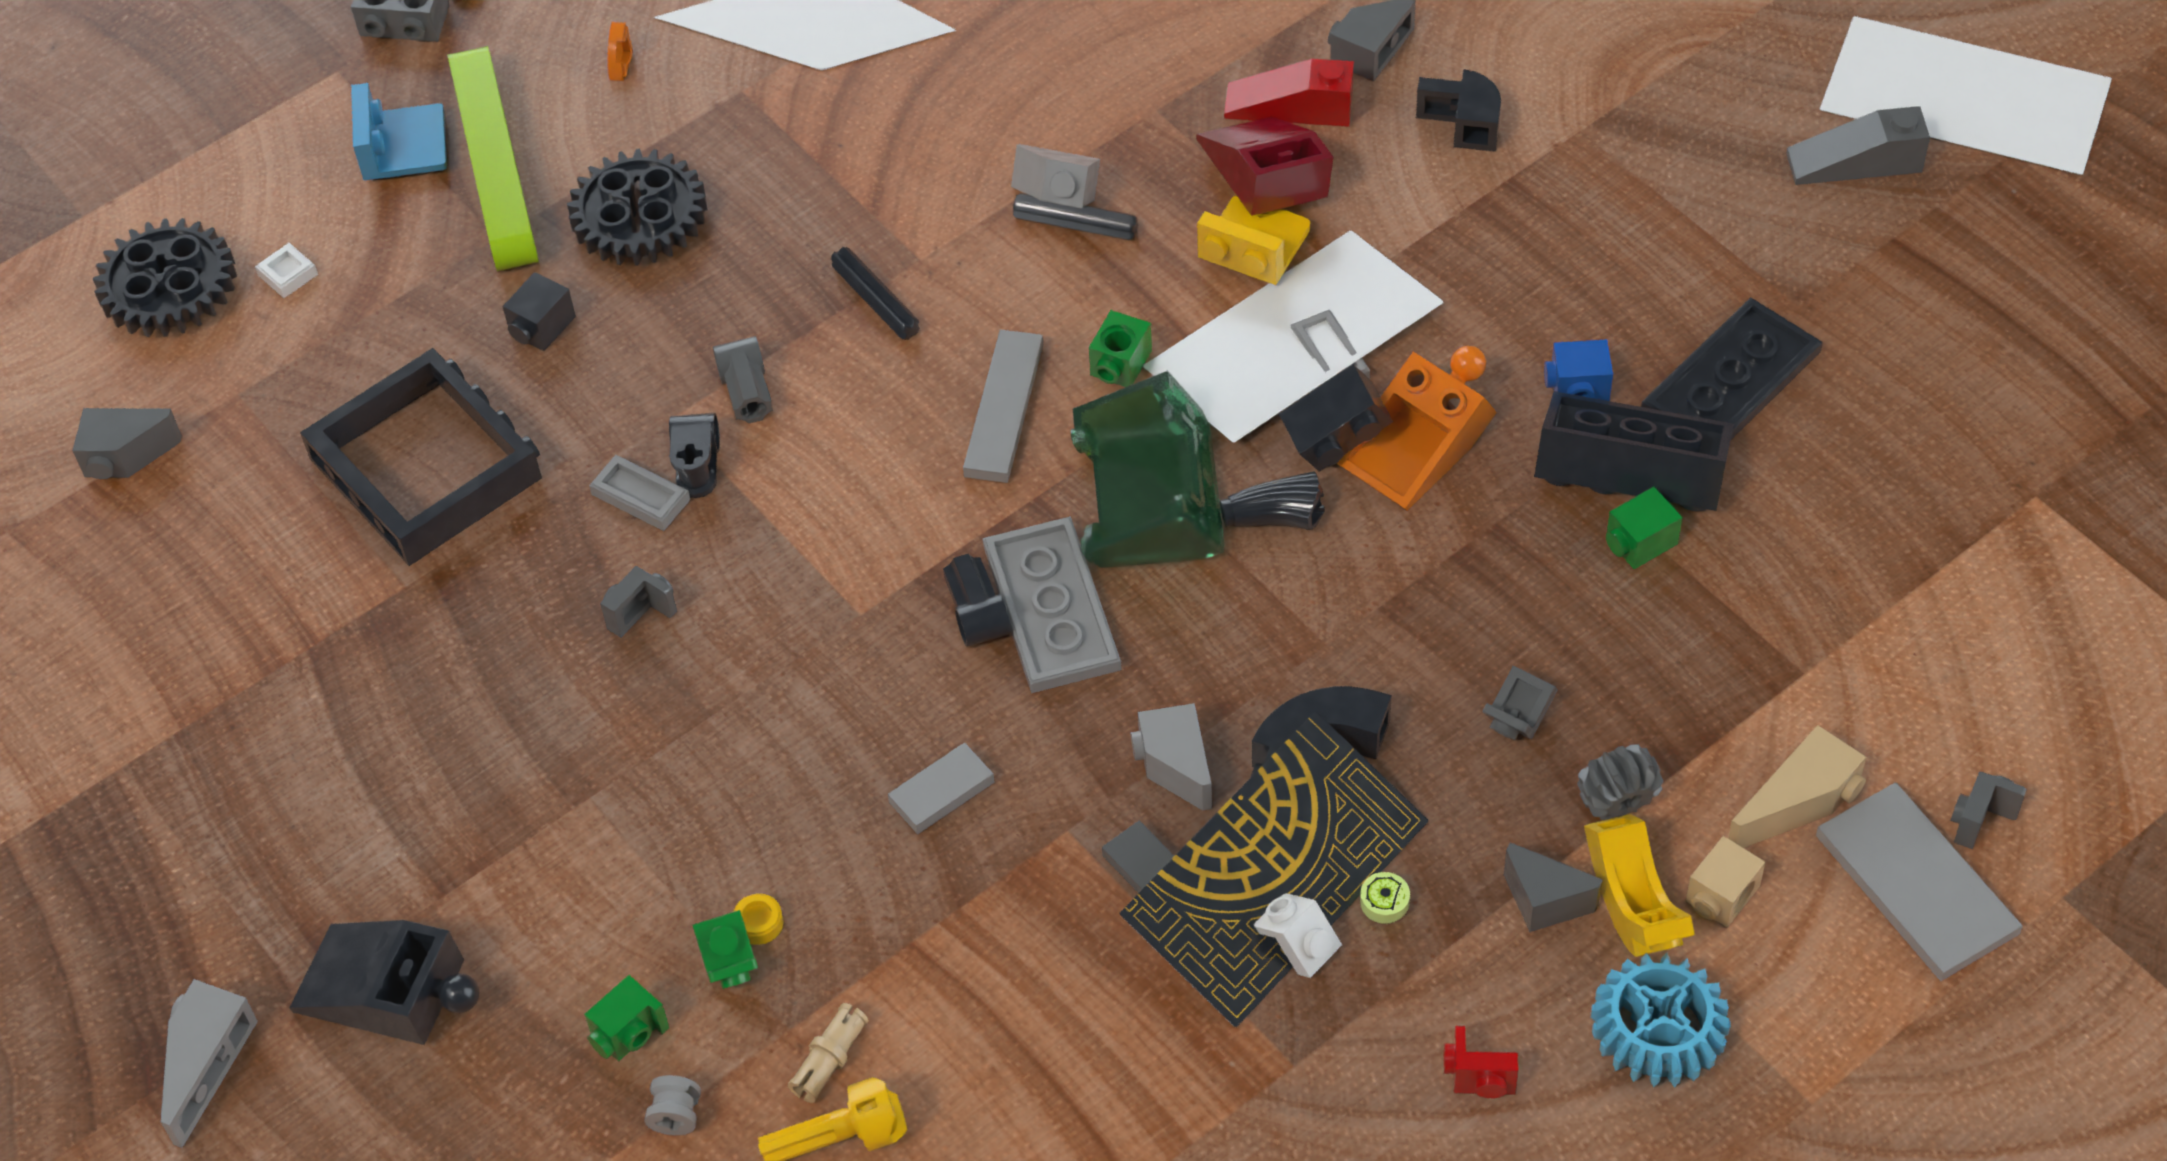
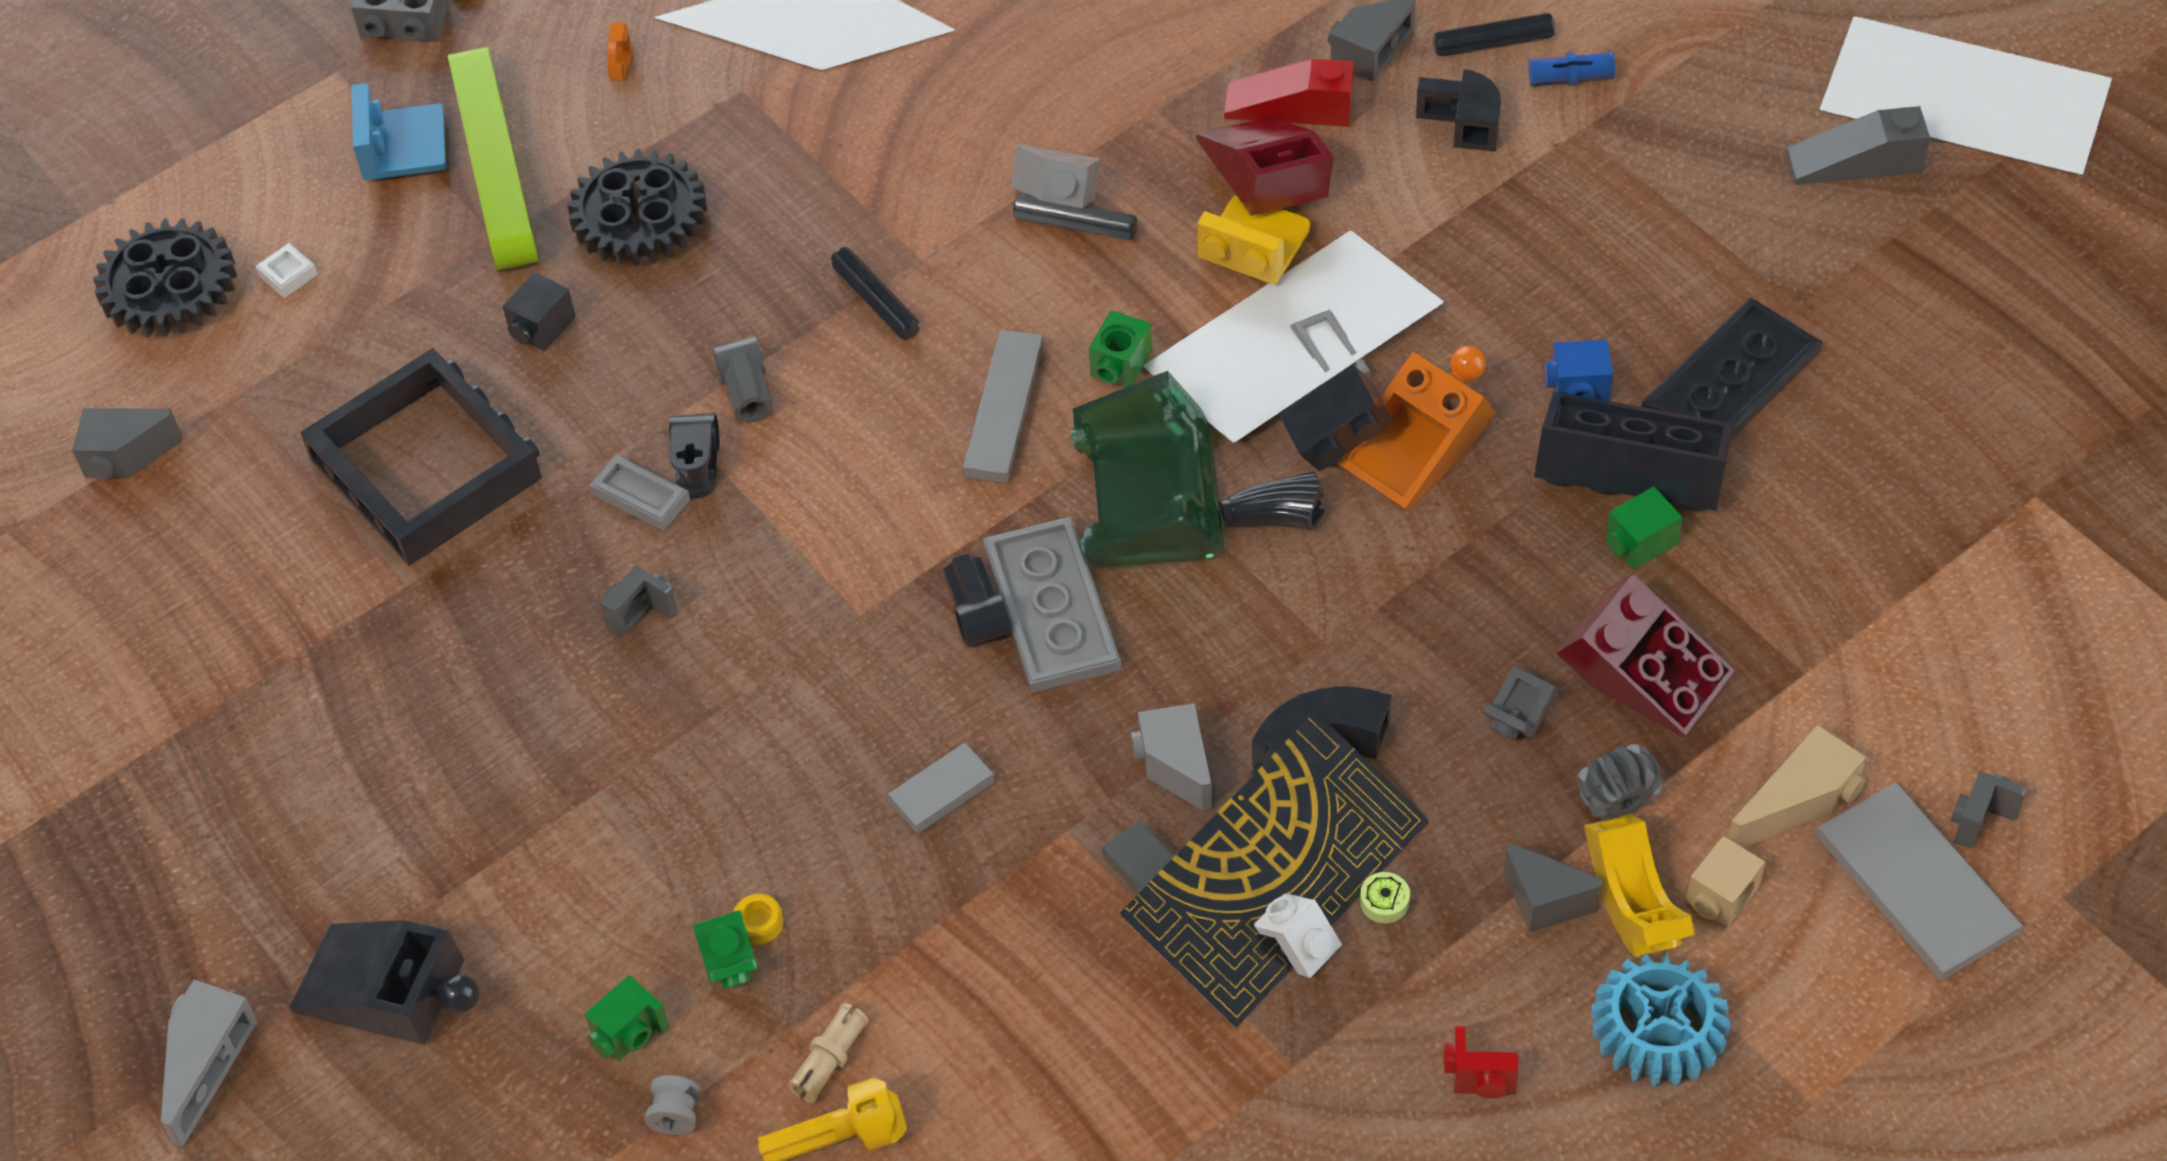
(1493, 34): none -> black axle
(1571, 68): none -> blue pin
(1646, 657): none -> dark red slope

